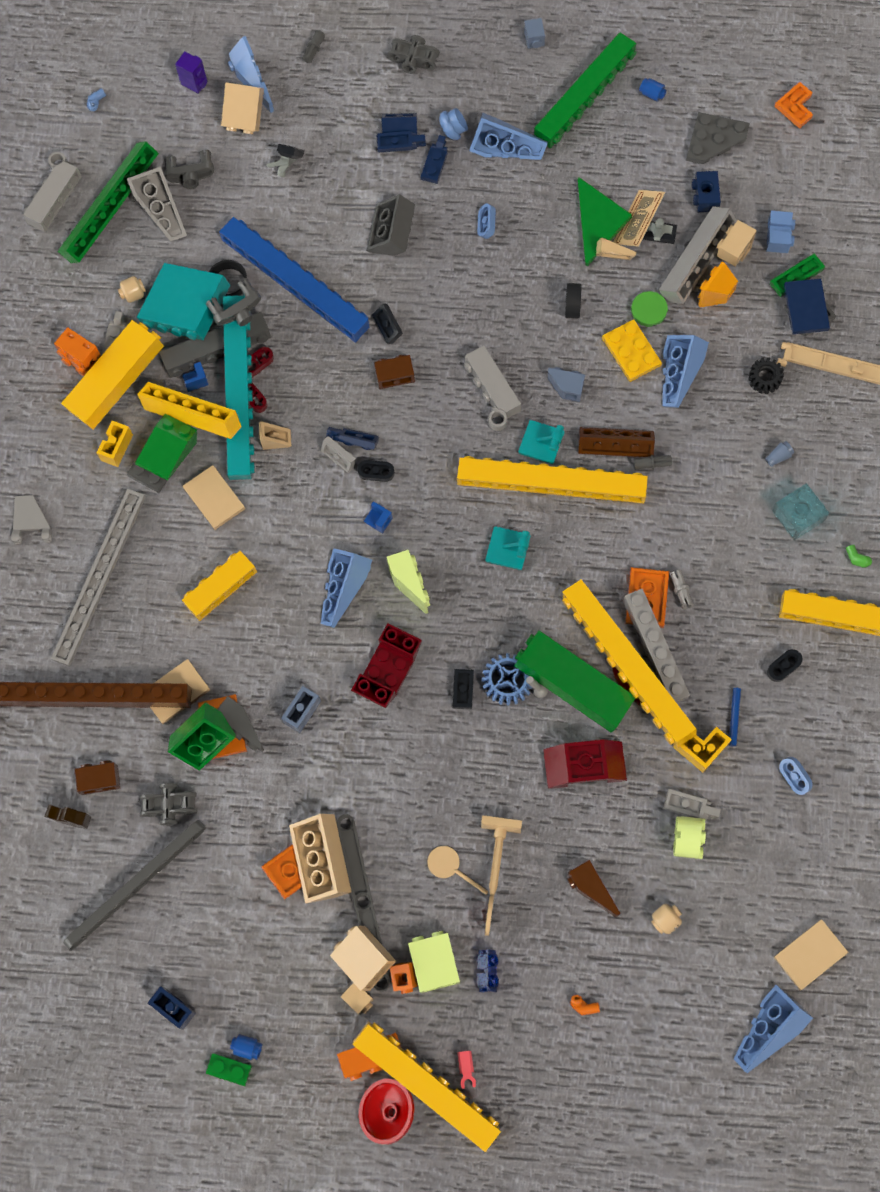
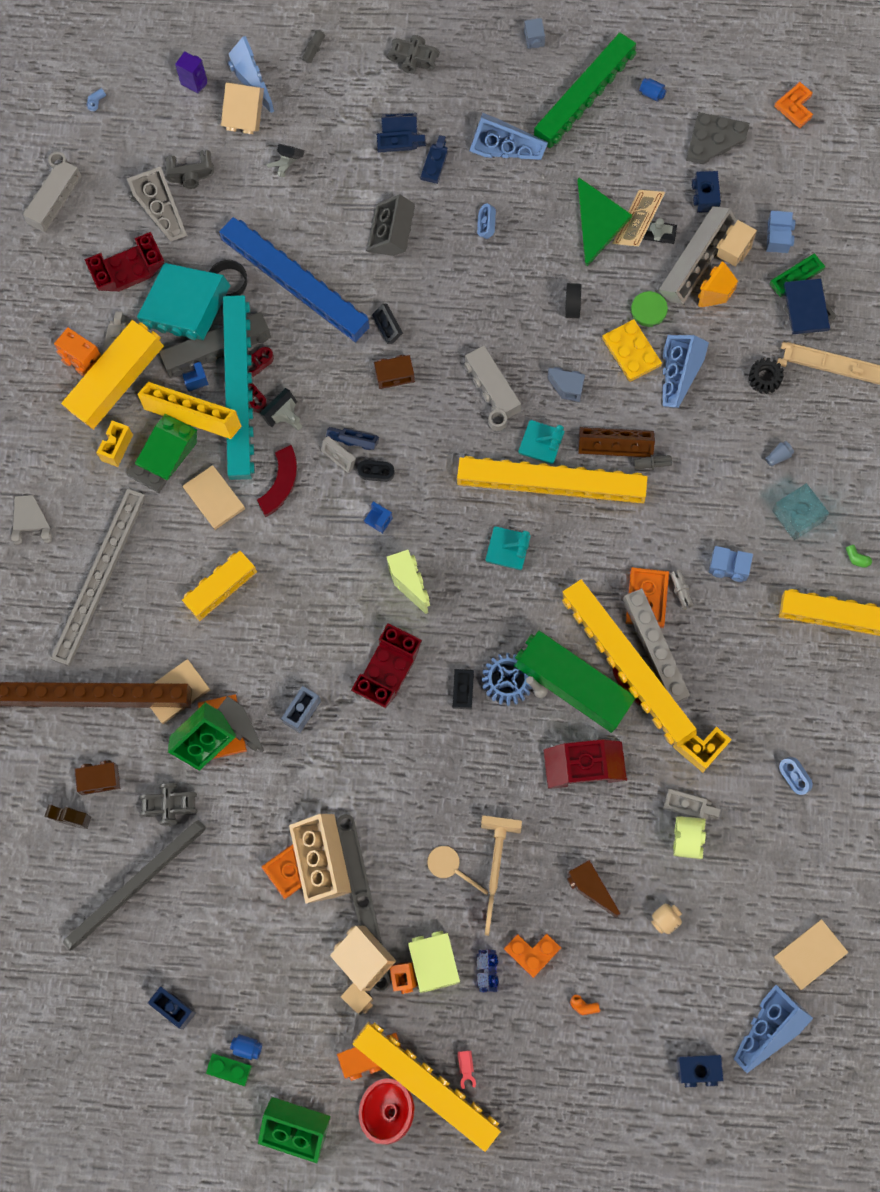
(107, 203): green brick -> none
(126, 267): none -> dark red slope
(131, 289): tan head -> none
(238, 311): dark grey connector -> none
(274, 436): tan slope -> none
(282, 410): none -> piece
(283, 484): none -> dark red tile
(293, 1129): none -> green slope
(346, 577): medium blue wedge -> none
(453, 123): medium blue piece -> none
(534, 958): none -> orange plate
(612, 250): tan slope -> none
(712, 1067): none -> dark blue brick
(730, 564): none -> medium blue brick
(734, 716): blue bar -> none
(784, 666): black plate -> none

